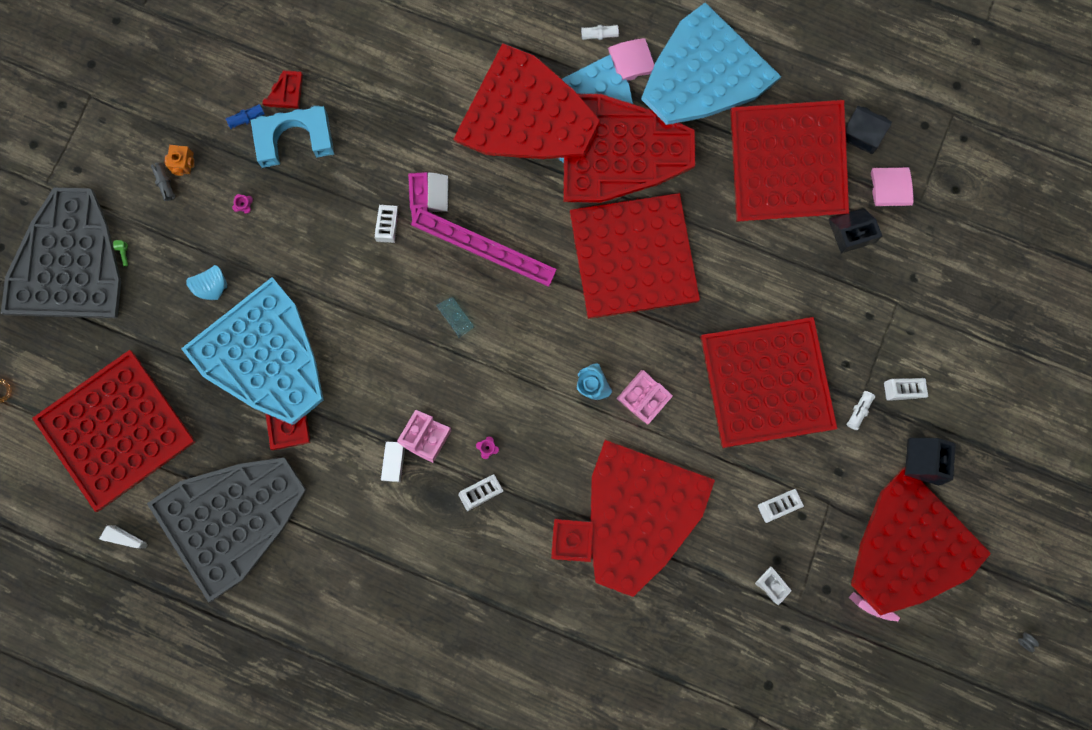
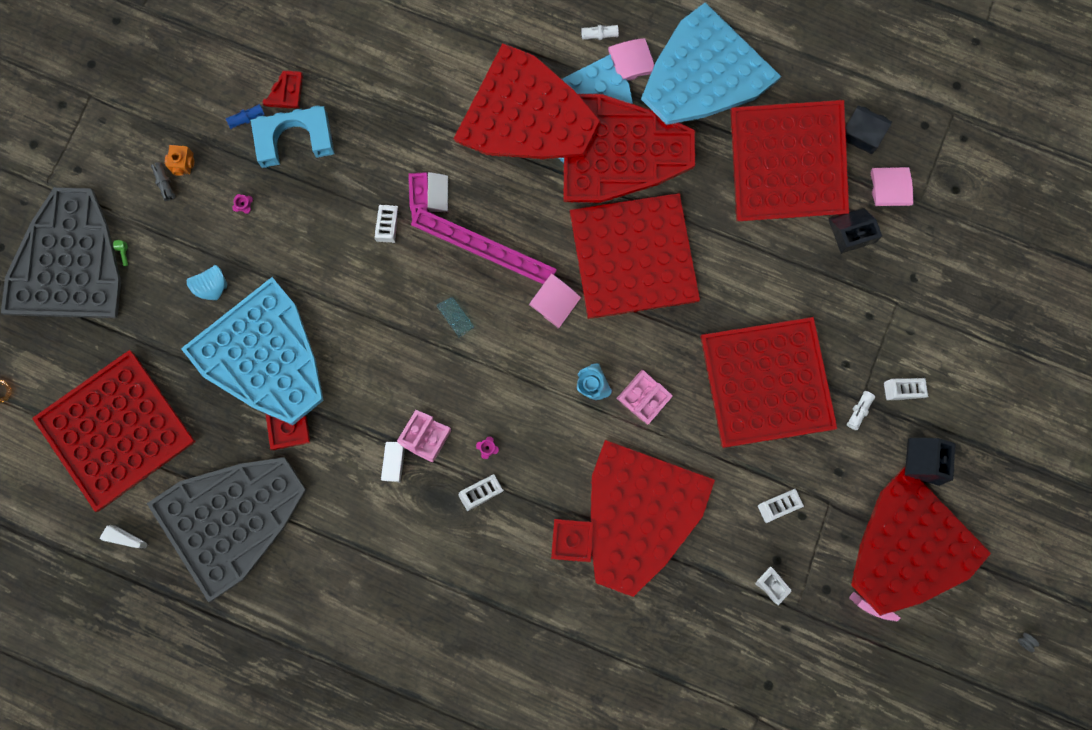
(555, 300): none -> bright pink slope

